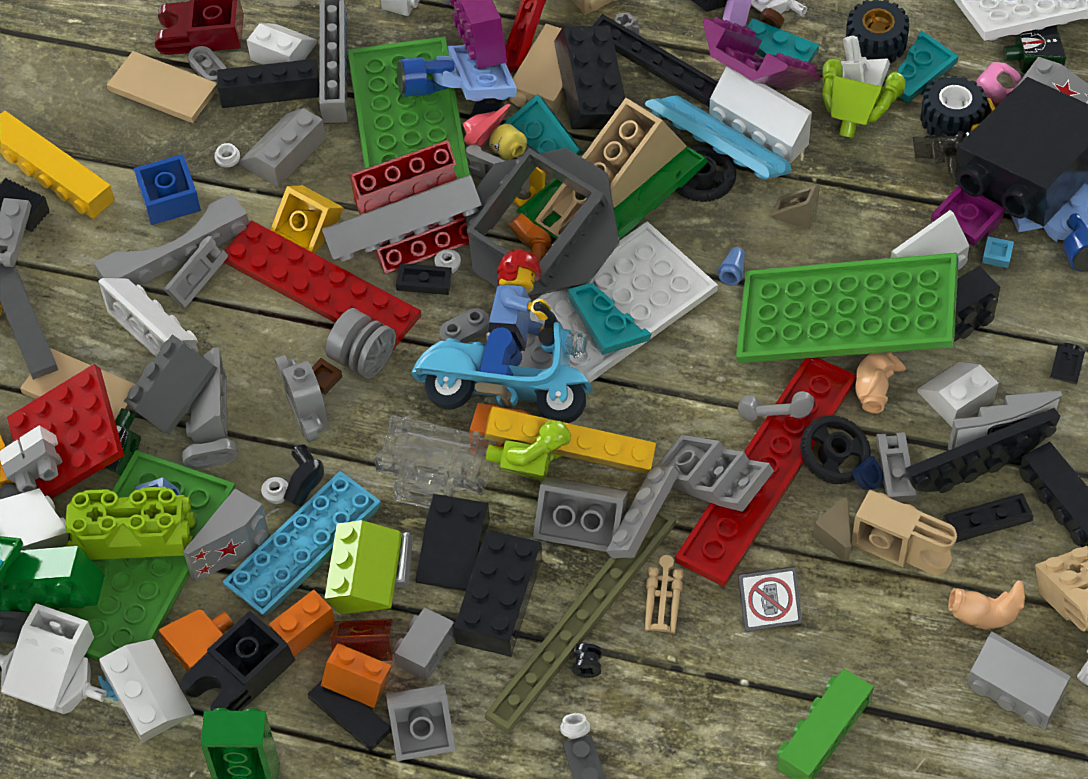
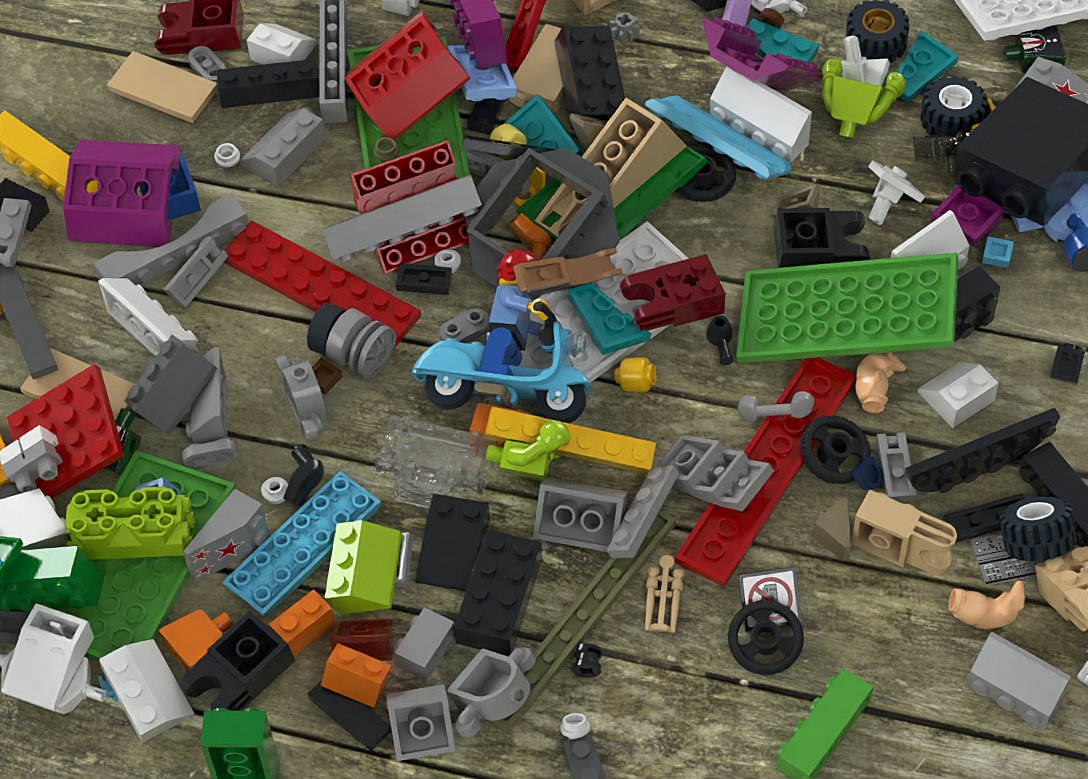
(115, 210): none -> magenta slope
(304, 216): yellow slope -> none
(321, 327): none -> black wheel
(386, 149): none -> olive plate
(409, 82): none -> red slope
(480, 126): coral piece -> none
(491, 688): none -> light grey piece
(499, 147): none -> black tile
(565, 272): none -> medium nougat piece
(586, 128): none -> dark tan slope
(636, 374): none -> yellow head
(660, 62): black tile -> none
(675, 293): none -> dark red brick
(720, 333): none -> black bar
(732, 268): medium blue cone -> none
(790, 646): none -> black wheel
(817, 236): none -> black brick
(889, 190): none -> white piece
(992, 87): bright pink helmet -> none
(993, 418): light grey slope -> none
(996, 563): none -> light grey sticker
(1038, 528): none -> black wheel

